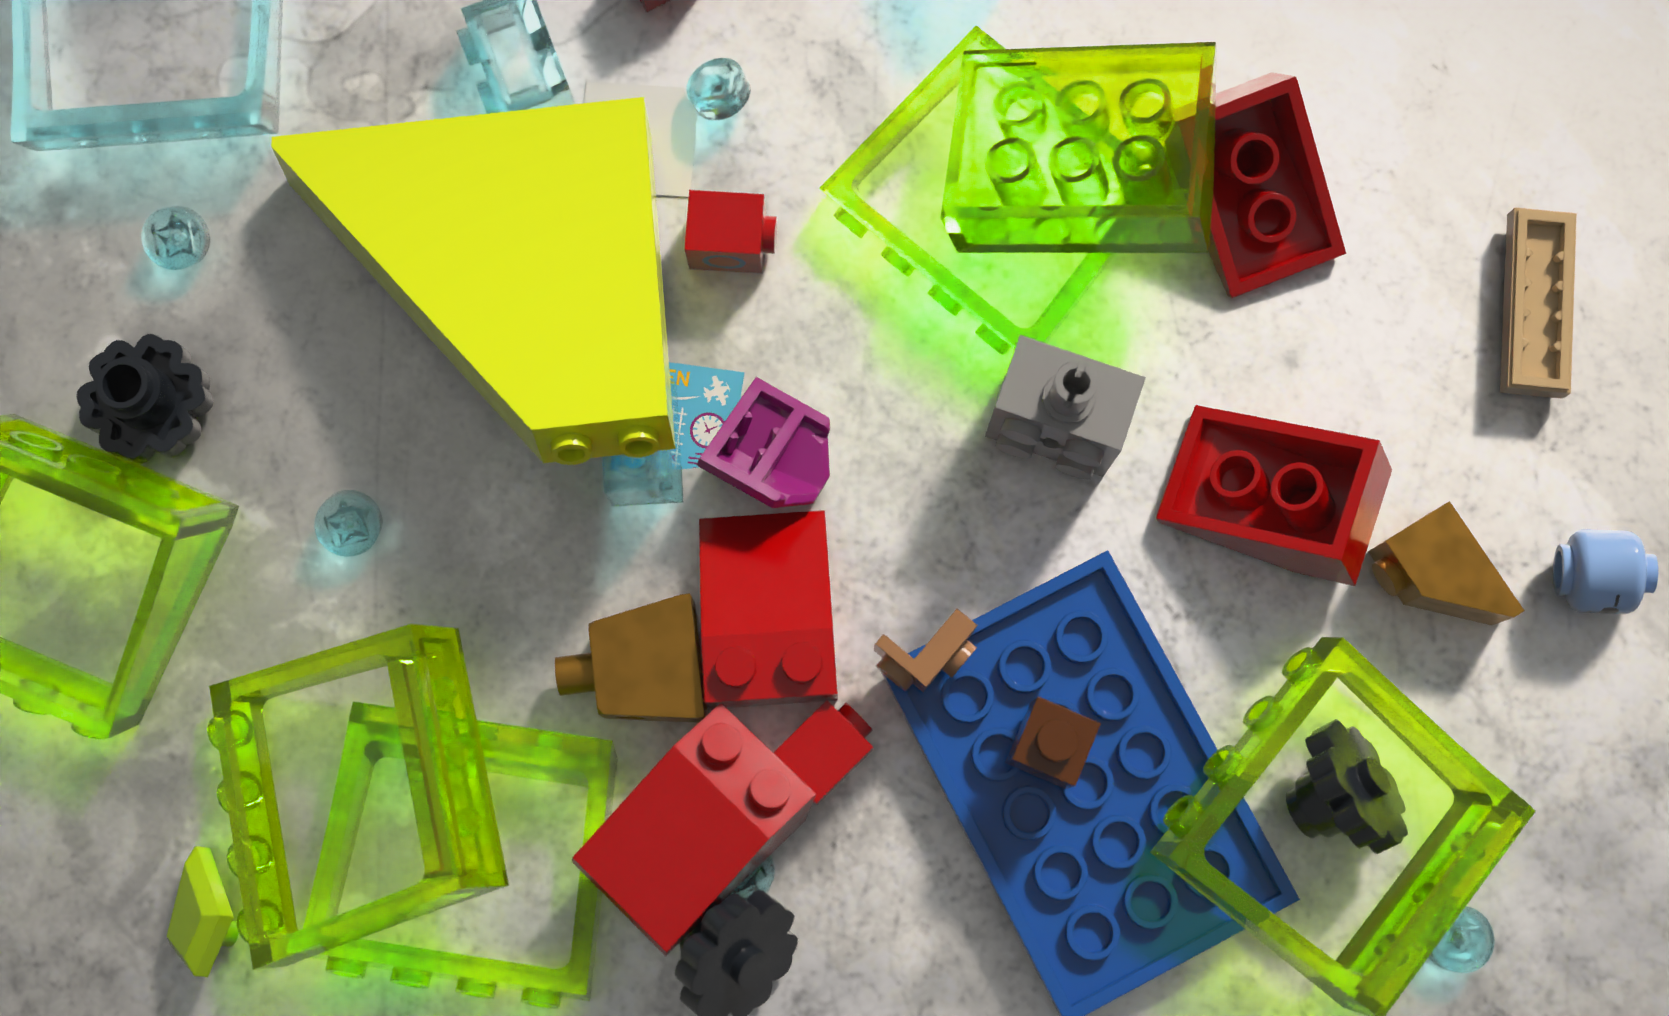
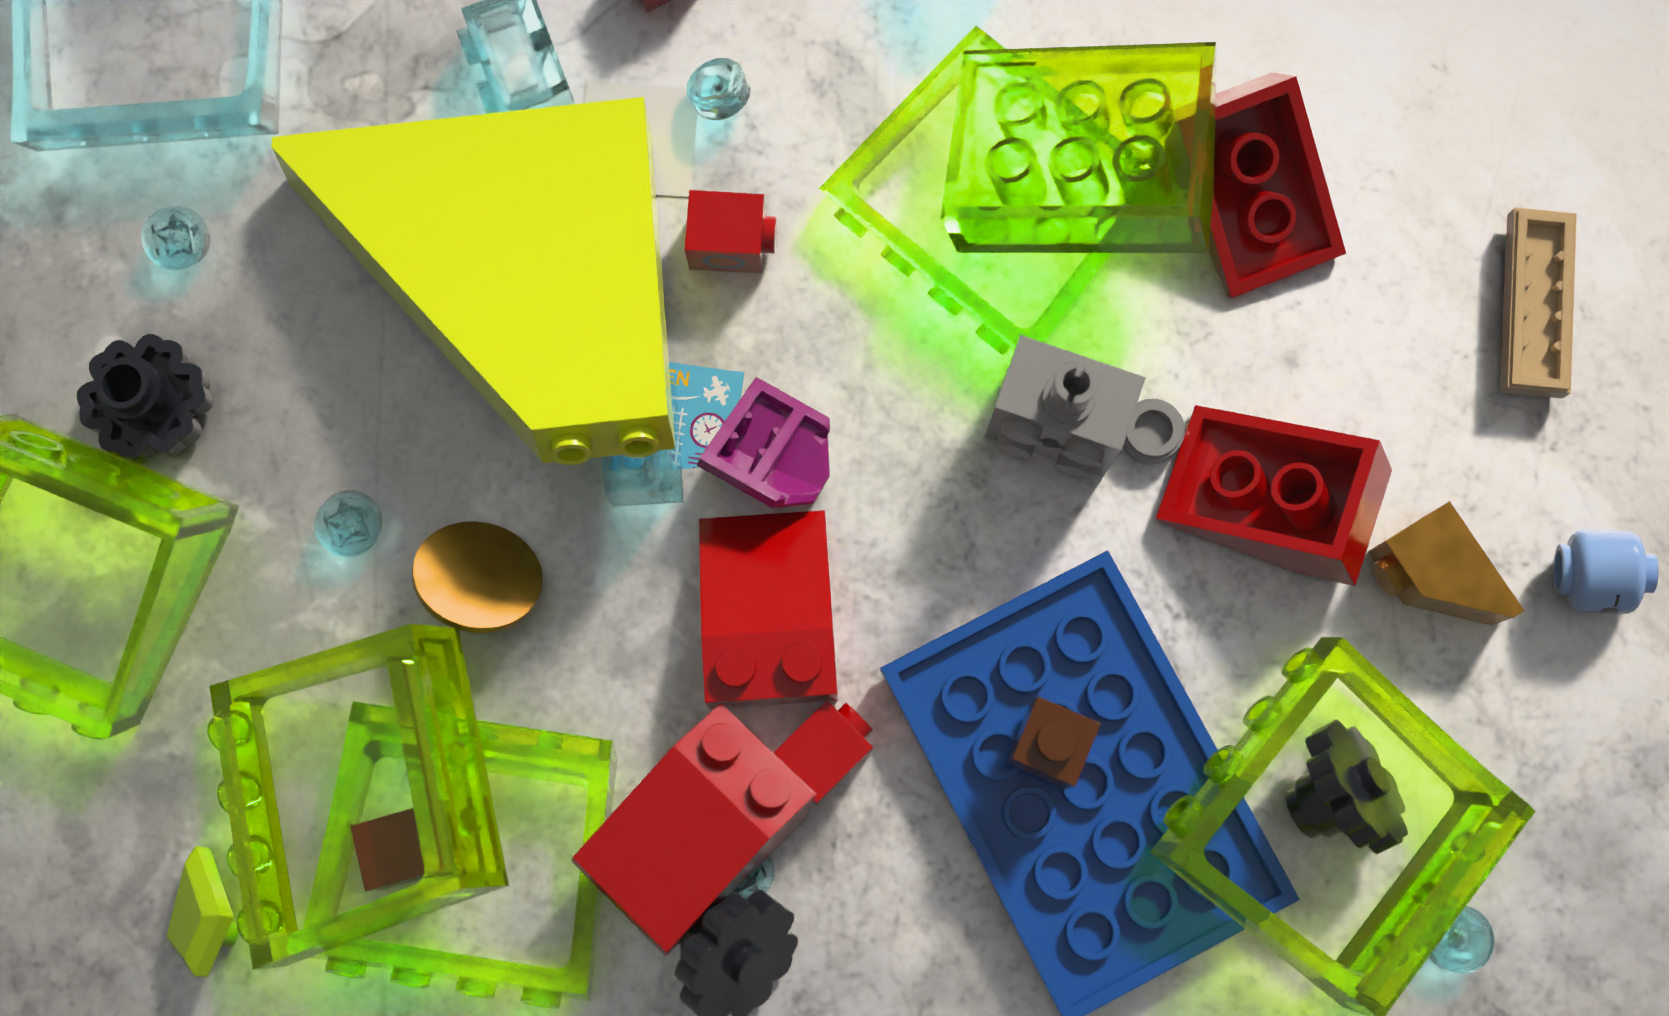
(388, 850): none -> reddish brown brick
(477, 577): none -> pearl gold piece
(641, 664): pearl gold torso -> none
(945, 652): medium nougat bracket -> none
(1154, 432): none -> light grey tile

